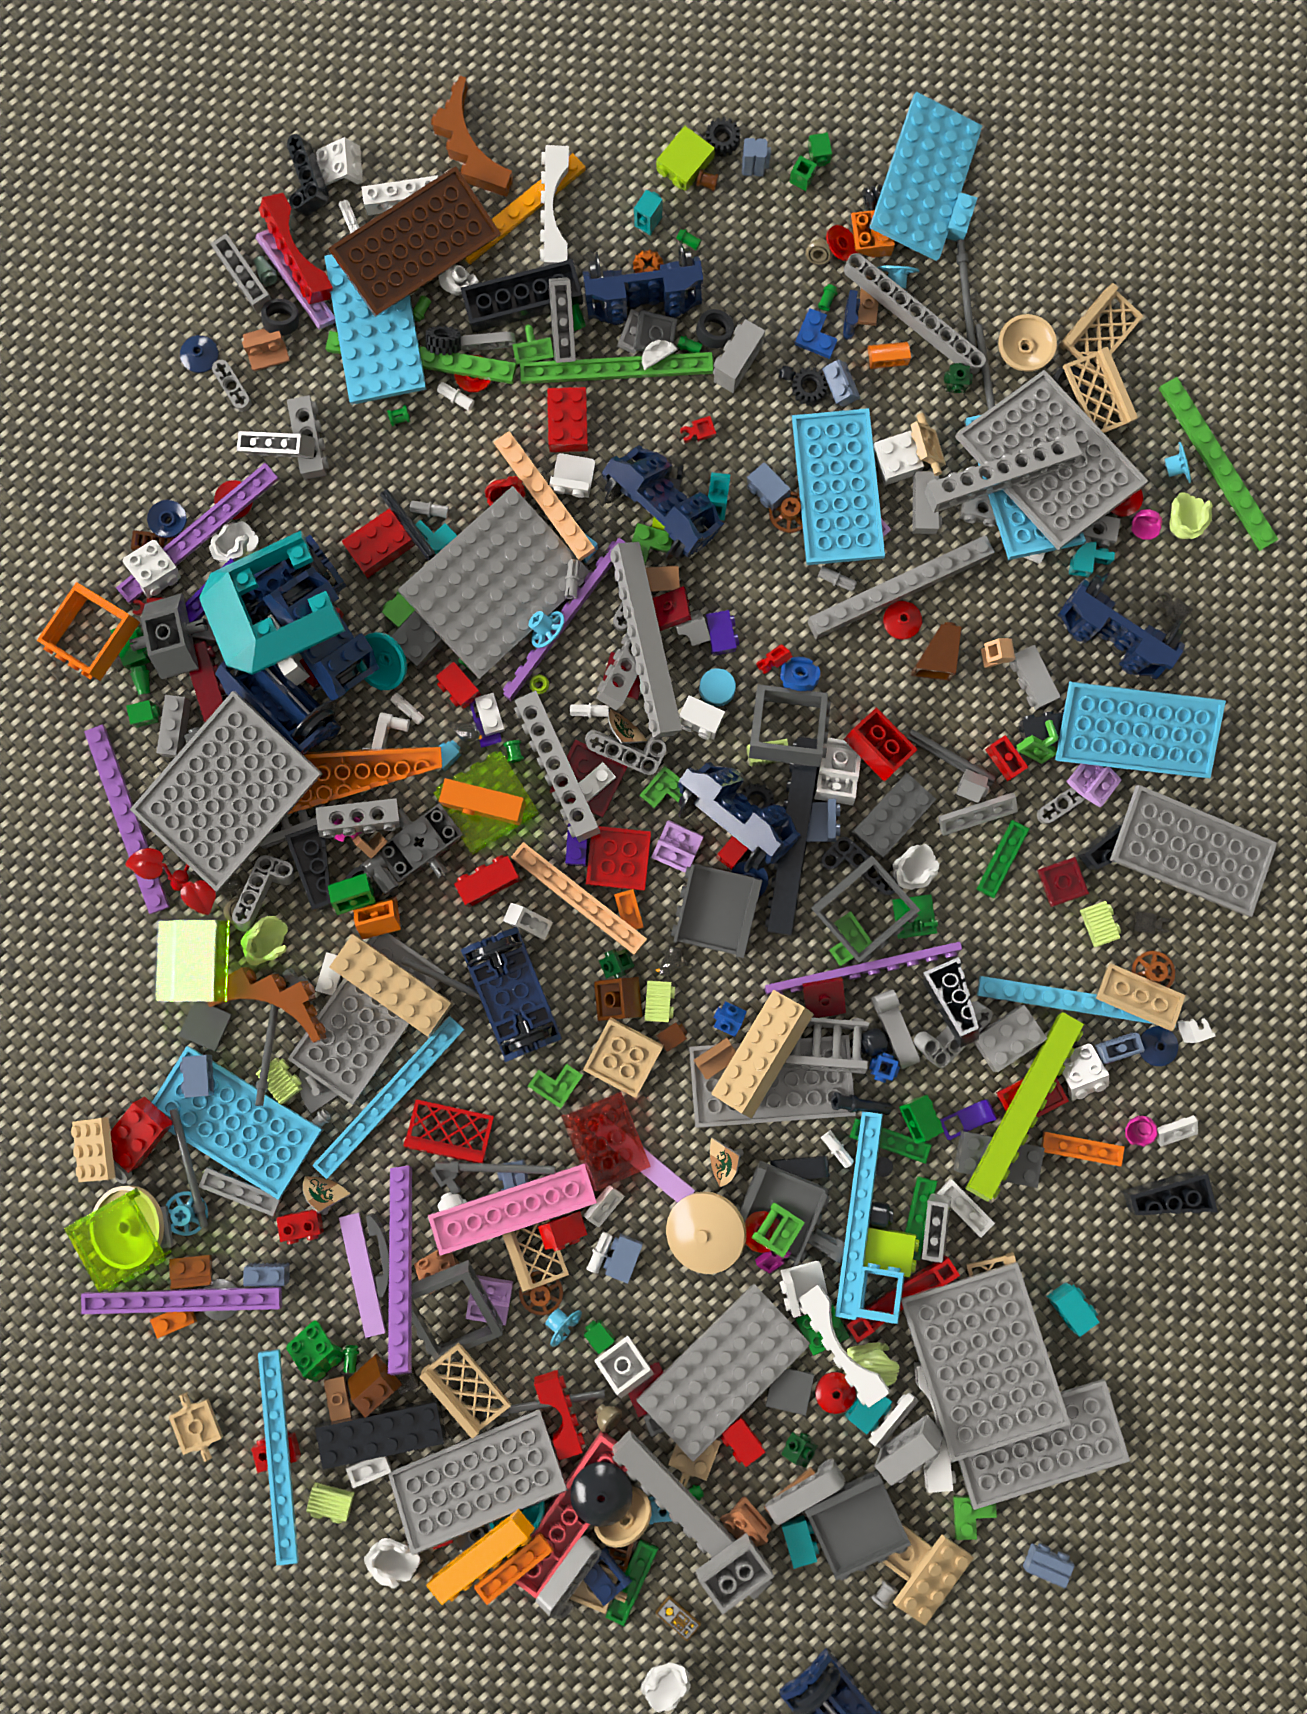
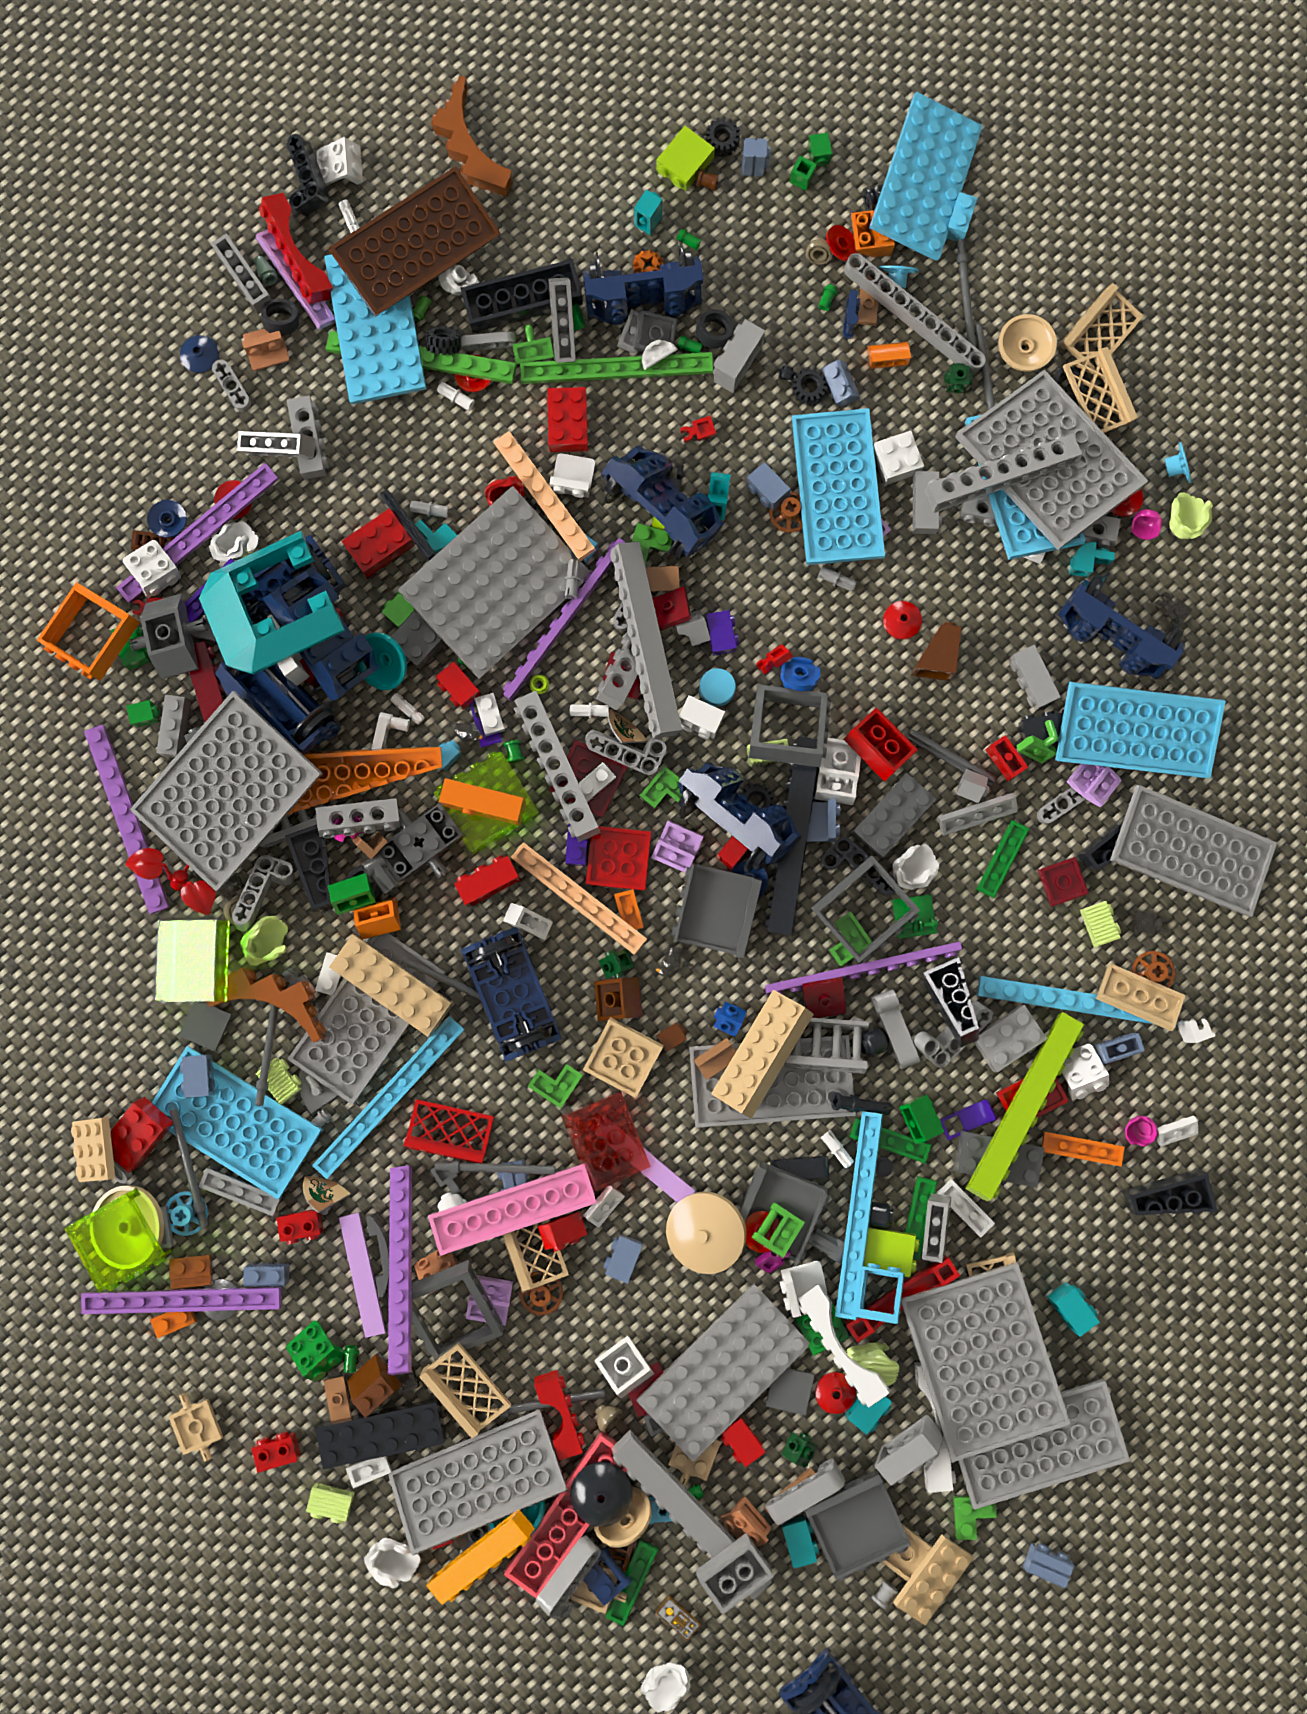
(141, 679): green cone -> none
(278, 1457): medium azure plate -> none
(384, 196): white brick -> none
(396, 420): green bush -> none
(513, 1568): orange plate -> none
(526, 205): light orange plate -> none
(543, 625): medium azure wheel -> none
(556, 167): white arch -> none
(559, 1323): medium azure wheel -> none
(598, 1335): green brick -> none
(599, 1252): white axle -> none
(658, 1001): yellowish green brick -> none
(724, 1162): shield -> none
(811, 336): blue plate -> none
(891, 1067): blue brick -> none
(893, 1419): white plate -> none
(900, 587): light grey brick -> none
(927, 444): tan plate -> none
(998, 652): light nougat brick -> none
(1151, 1038): dark blue dish -> none
(1218, 463): bright green plate -> none

